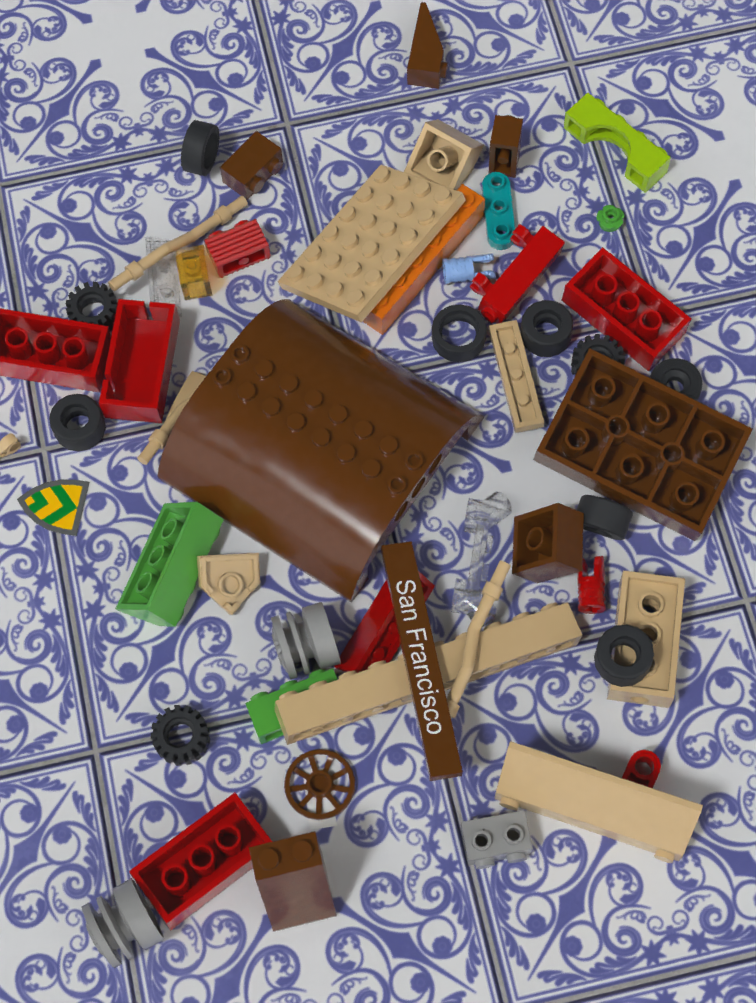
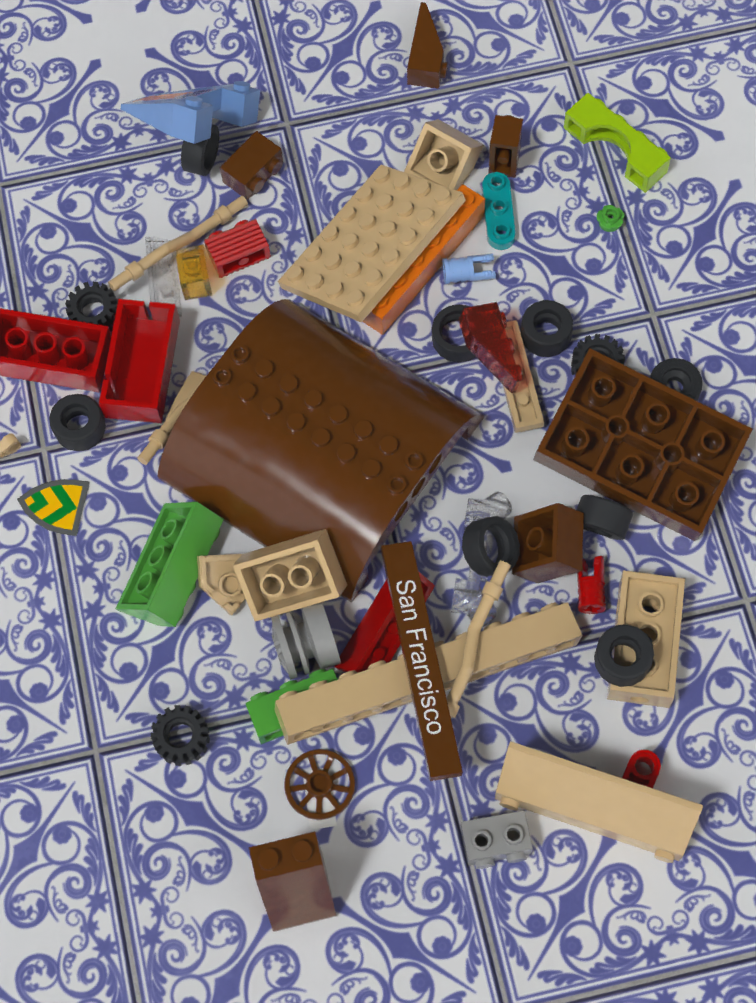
(122, 923): light grey wheel -> none
(190, 112): none -> medium blue wedge
(200, 861): red brick -> none
(290, 575): none -> tan brick
(474, 547): none -> black tyre
(487, 339): none -> clear red slope
(520, 276): red brick -> none
(626, 309): red brick -> none

